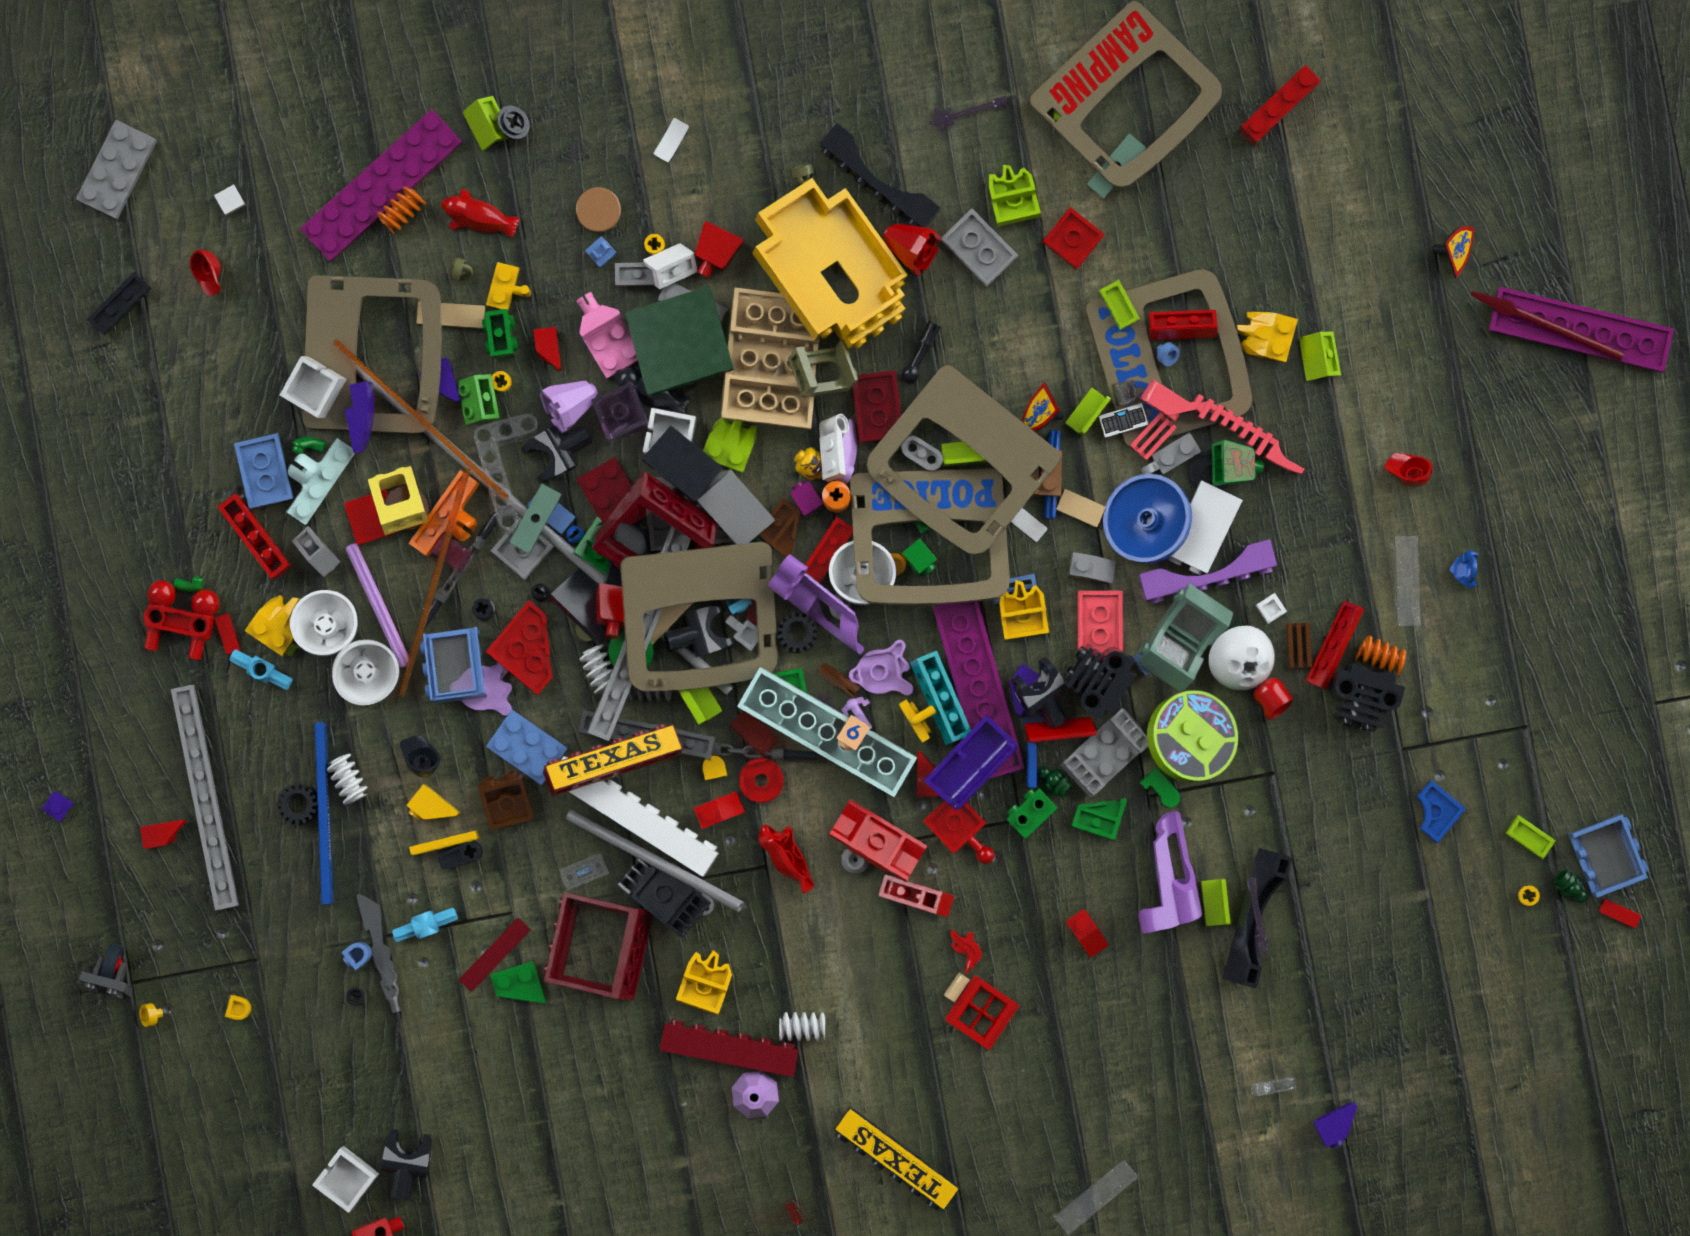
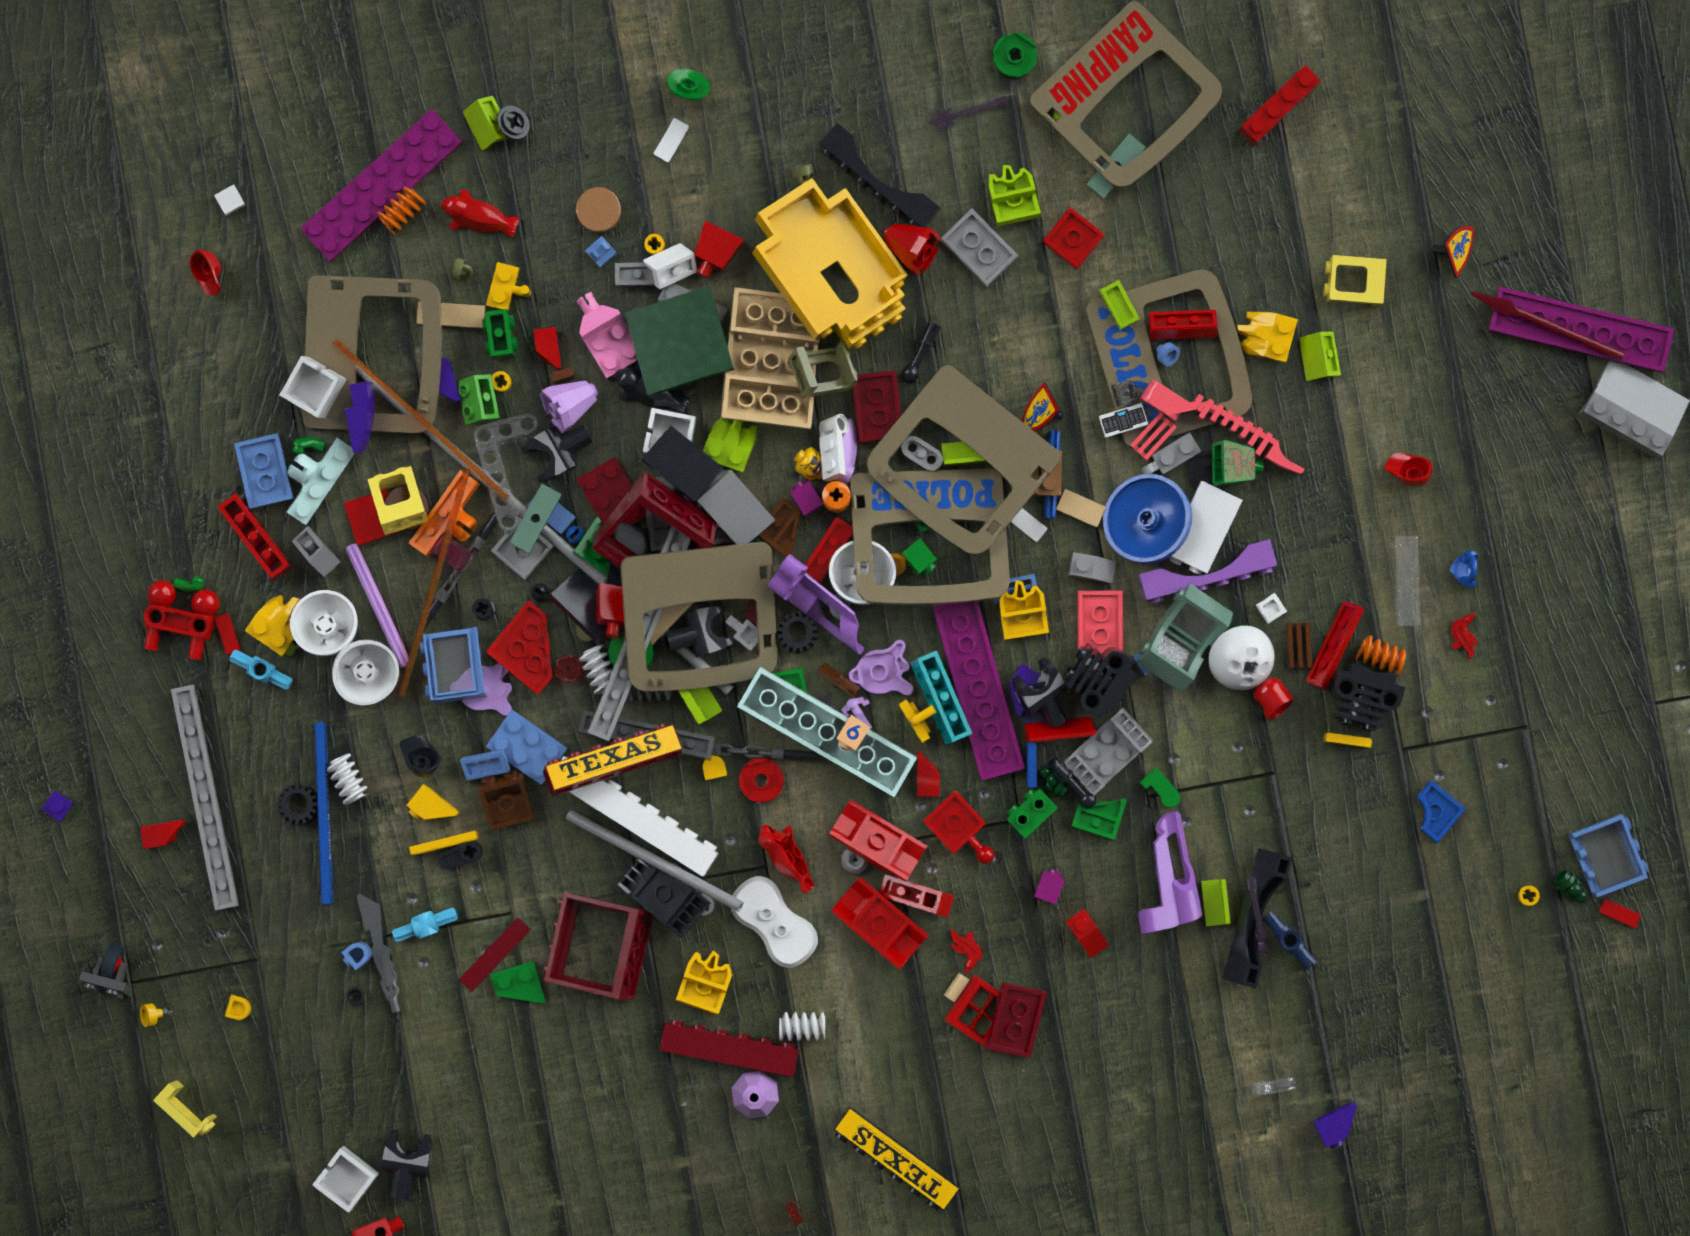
(116, 169): light grey plate -> none
(119, 303): black plate -> none
(180, 1113): none -> light yellow window
(485, 765): none -> medium blue plate
(561, 668): none -> clear red plate
(562, 375): none -> copper tile
(583, 871): clear tile -> none
(620, 412): clear purple slope -> none
(688, 84): none -> green dish
(719, 810): red slope -> none
(738, 605): medium azure plate -> none
(753, 732): clear red tile -> none
(786, 935): none -> white plate
(879, 922): none -> red piece
(971, 762): dark purple container -> none
(1002, 58): none -> green plate
(1016, 1019): none -> dark red plate
(1049, 886): none -> magenta brick
(1065, 776): none -> black pin
(1087, 412): lime panel -> none
(1096, 1196): clear tile -> none
(1192, 736): brick -> none
(1281, 930): none -> dark blue pin
(1347, 740): none -> yellow tile
(1374, 283): none -> light yellow window
(1462, 636): none -> red piece
(1530, 837): lime tile -> none
(1635, 408): none -> light grey piece

